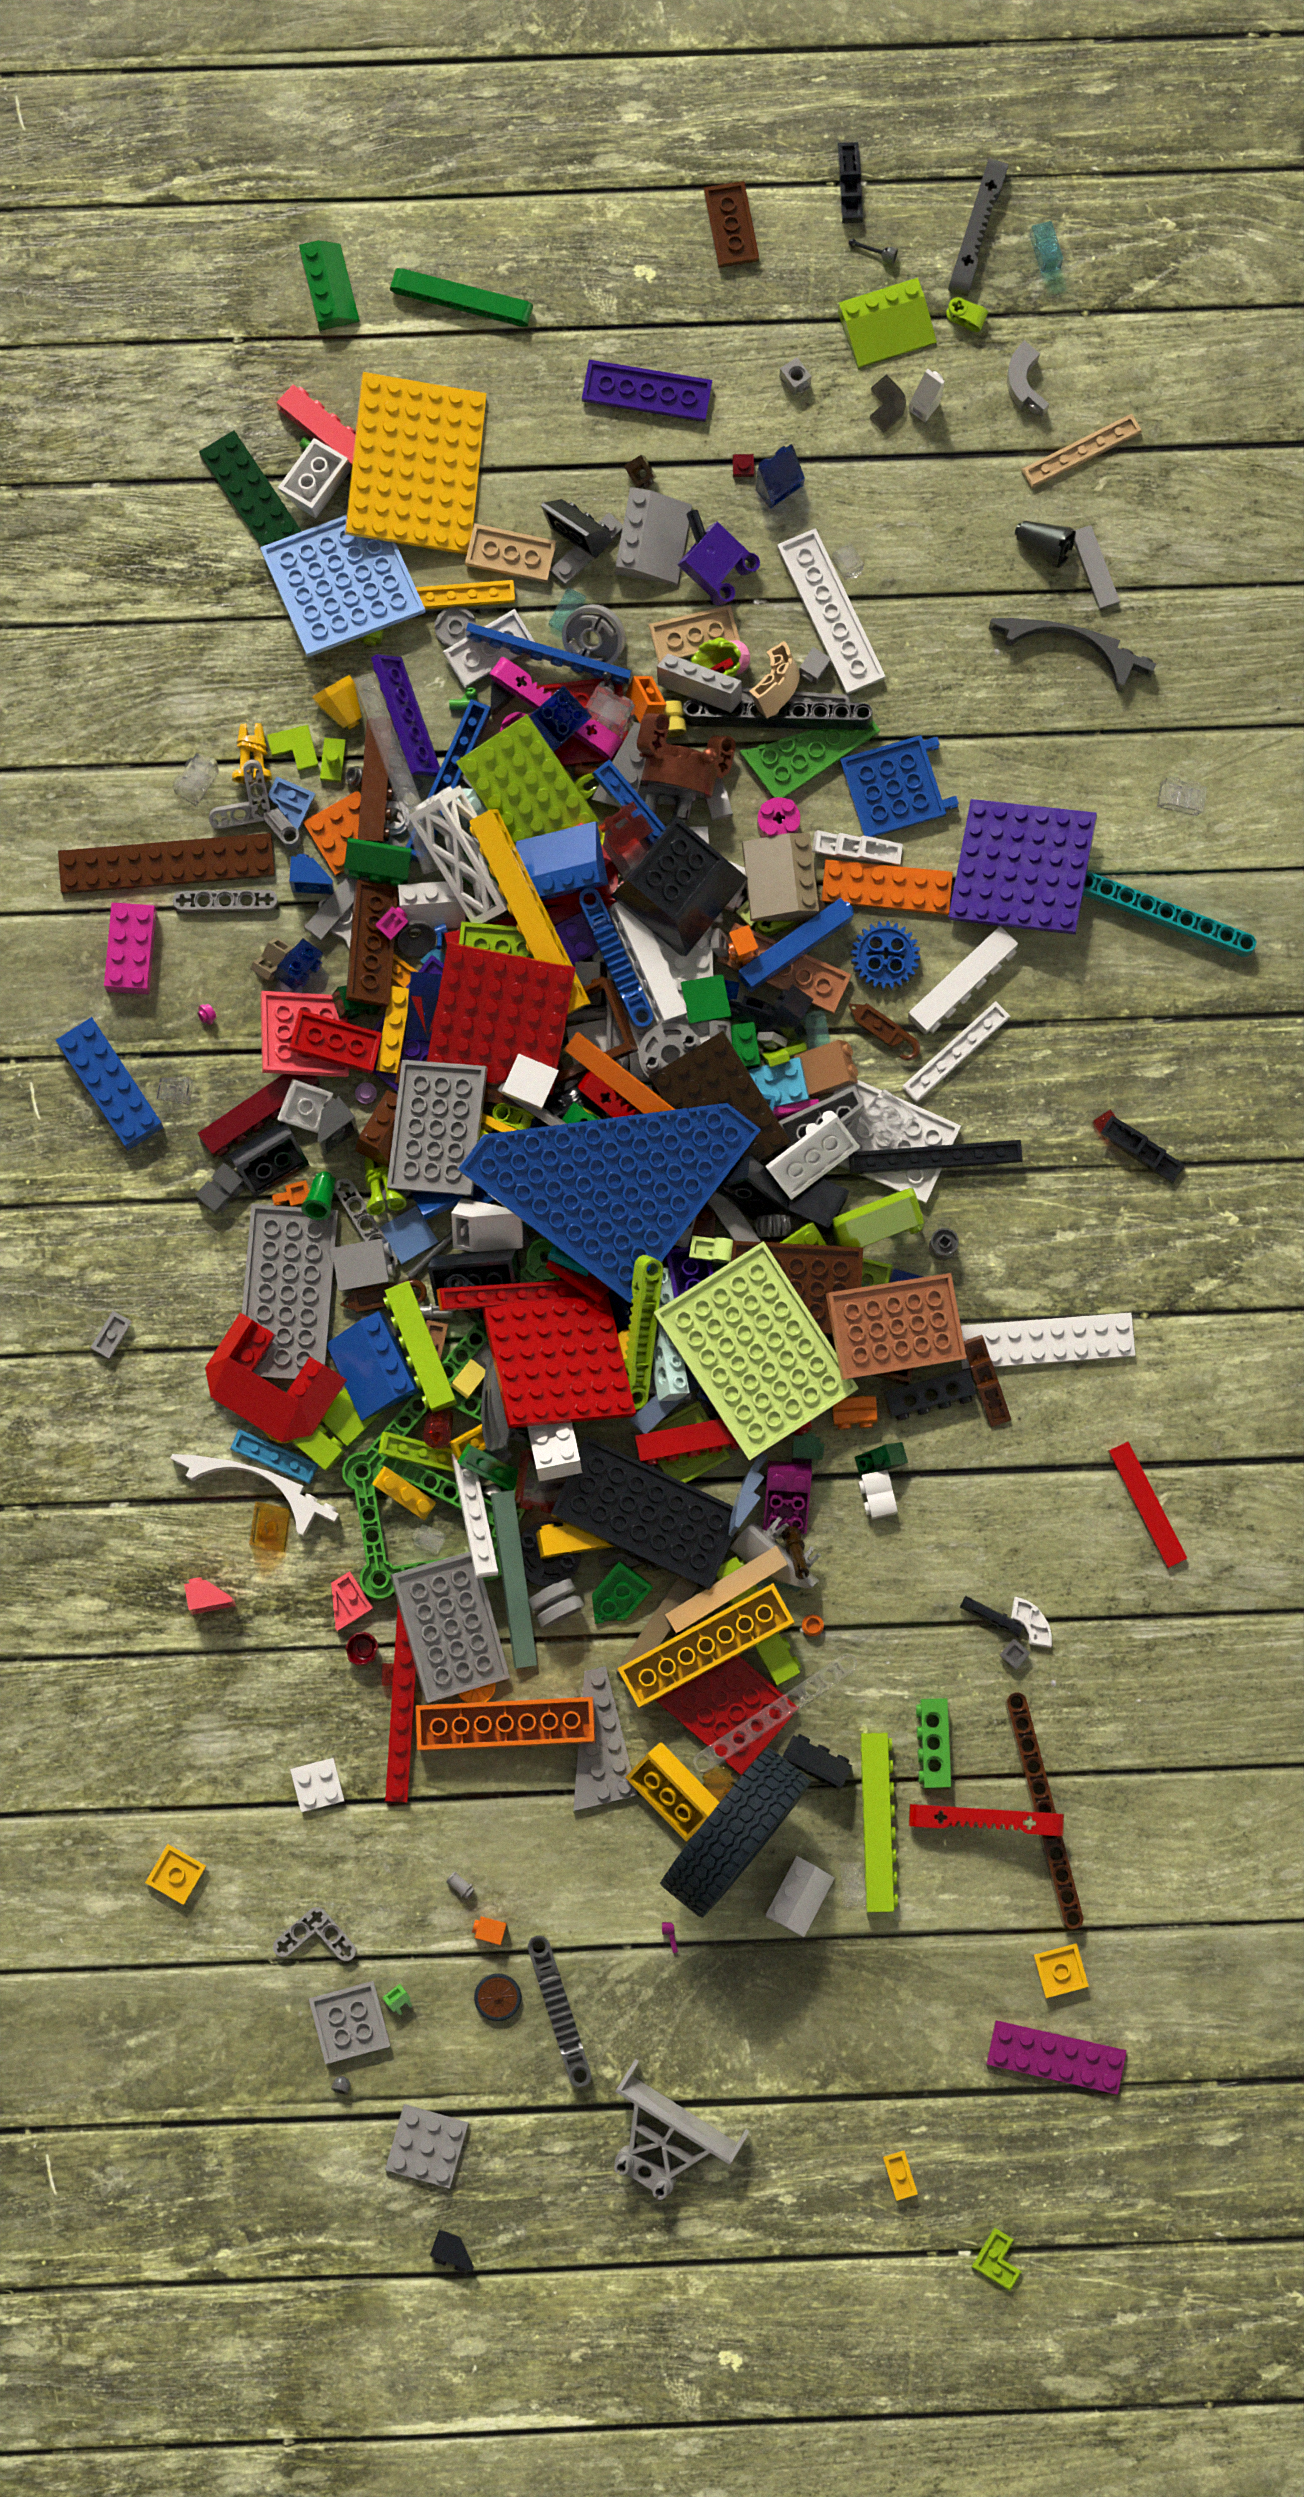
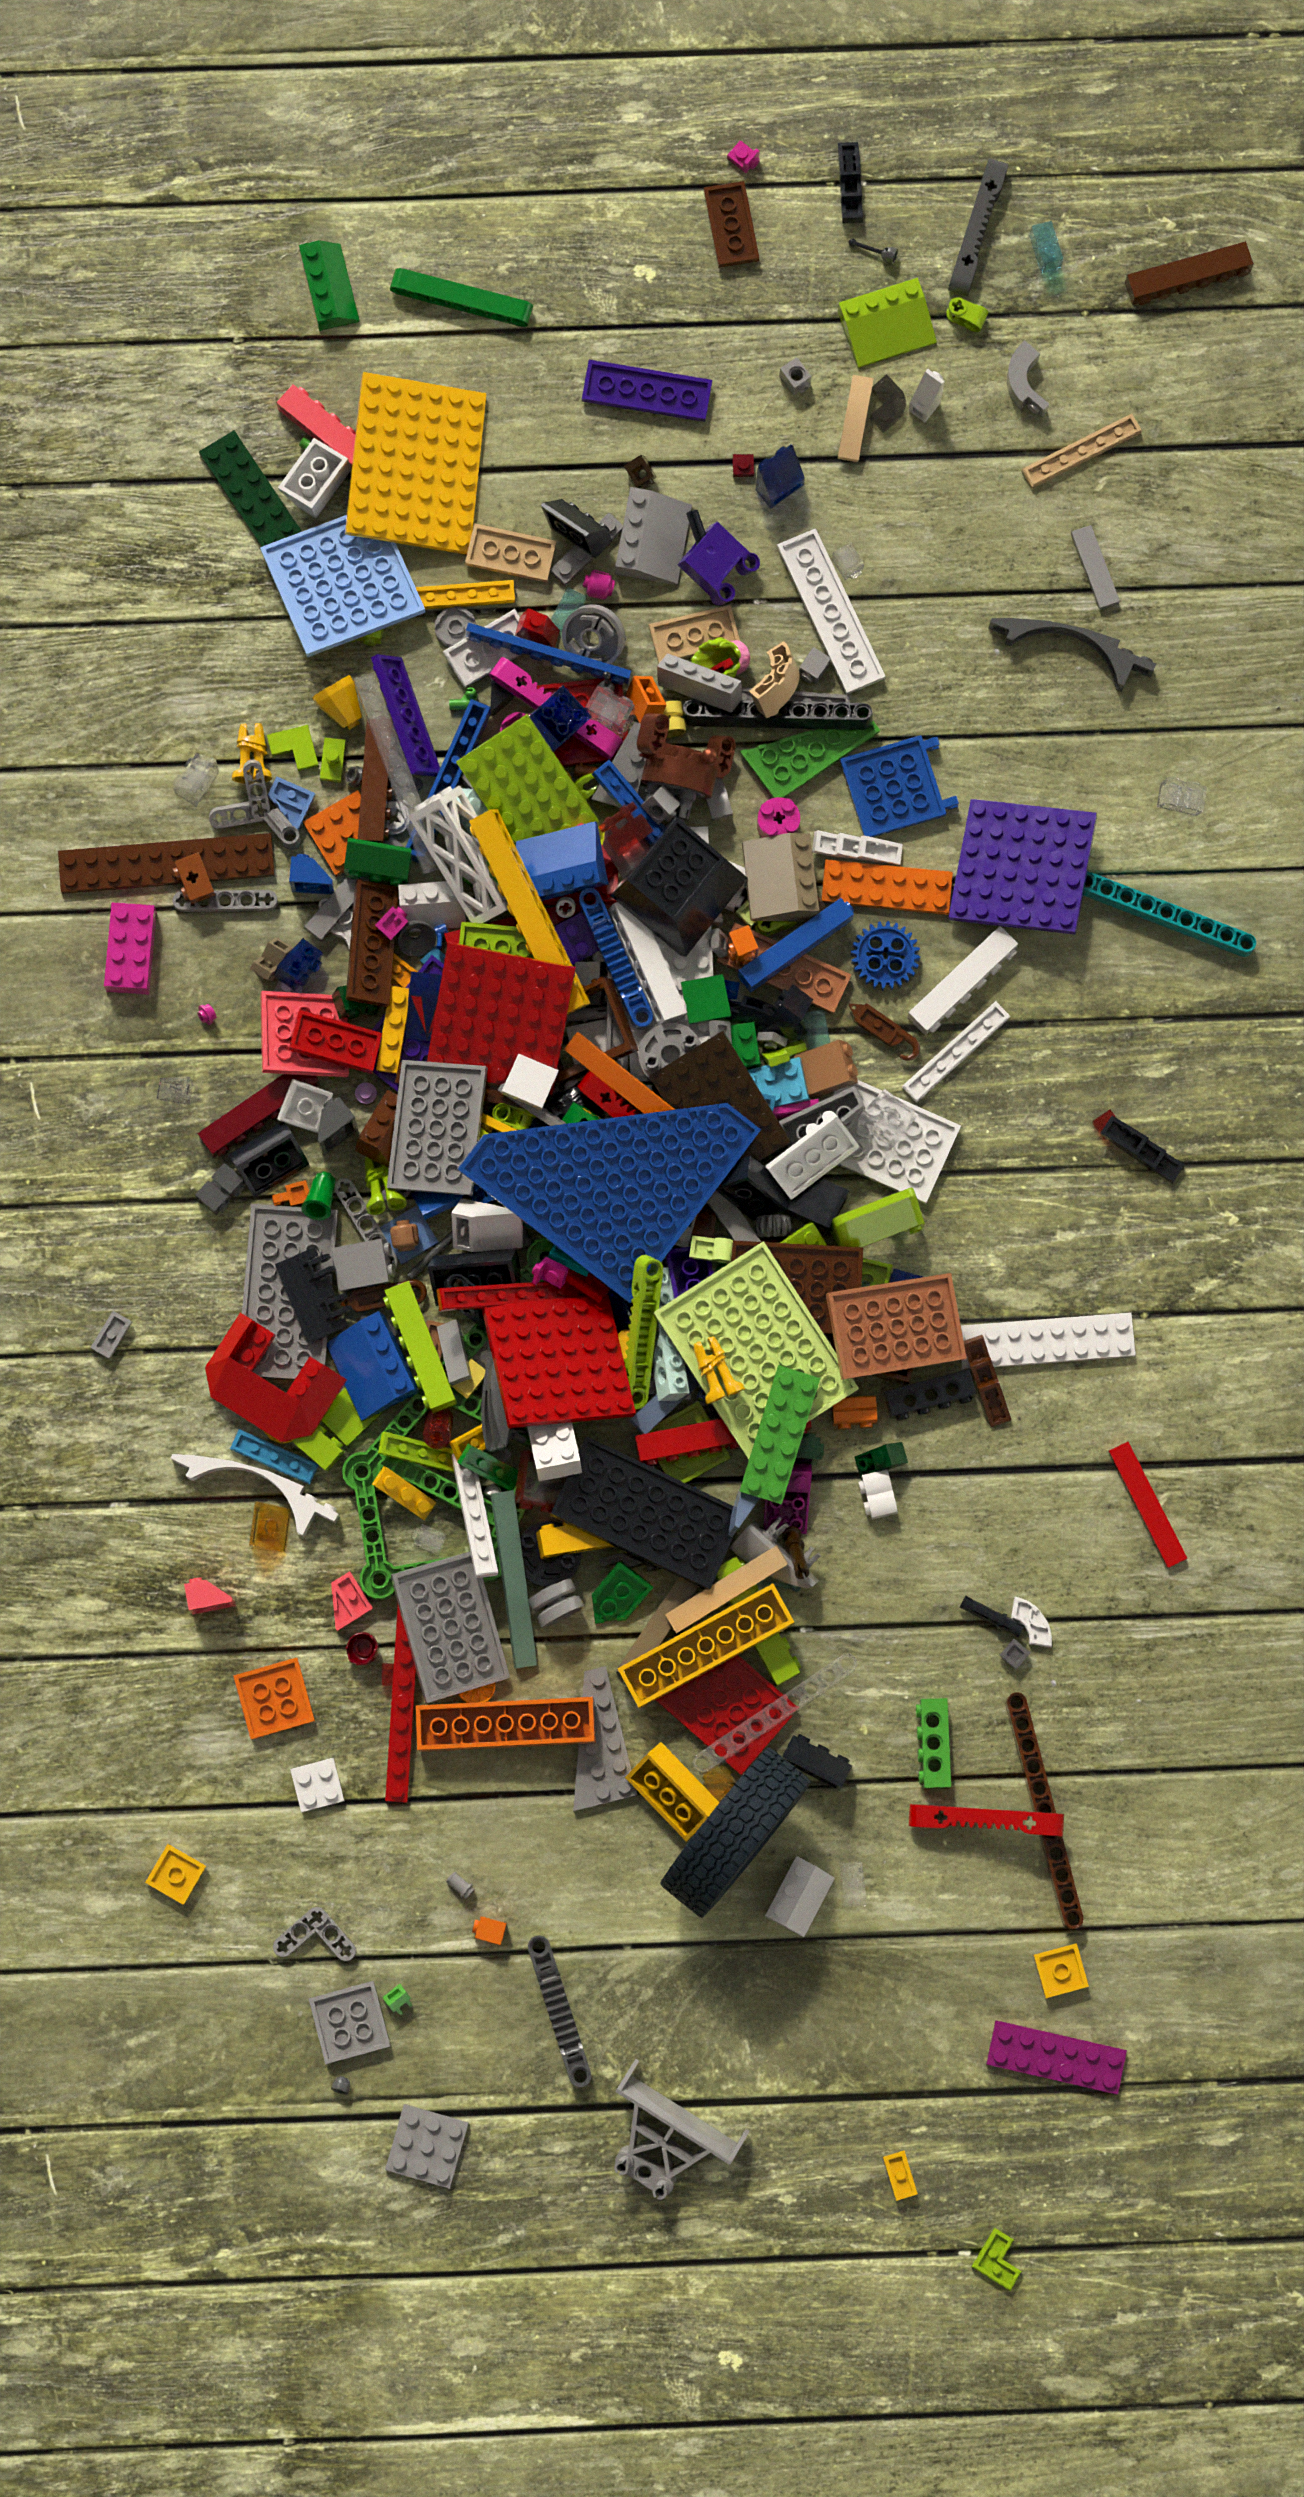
(109, 1083): blue brick -> none
(194, 866): none -> dark orange brick
(274, 1698): none -> orange plate
(311, 1295): none -> black hinge
(404, 1236): none -> medium nougat head
(432, 1312): light grey axle -> none
(451, 2249): black slope -> none
(454, 1352): none -> light grey tile
(497, 1997): reddish brown wheel -> none
(537, 628): none -> red slope
(550, 1272): none -> dark pink bracket
(560, 902): none -> white bush
(599, 584): none -> dark pink head
(661, 805): none -> light grey brick
(668, 1929): magenta hand -> none
(707, 1365): none -> yellow piece
(744, 156): none -> dark pink bracket
(779, 1434): none -> bright green plate
(812, 1625): orange plate -> none
(855, 418): none -> tan slope
(877, 1822): lime brick -> none
(935, 1157): black tile -> none
(943, 1244): dark grey wheel -> none
(1047, 540): pearl dark grey cone -> none
(1189, 273): none -> reddish brown brick

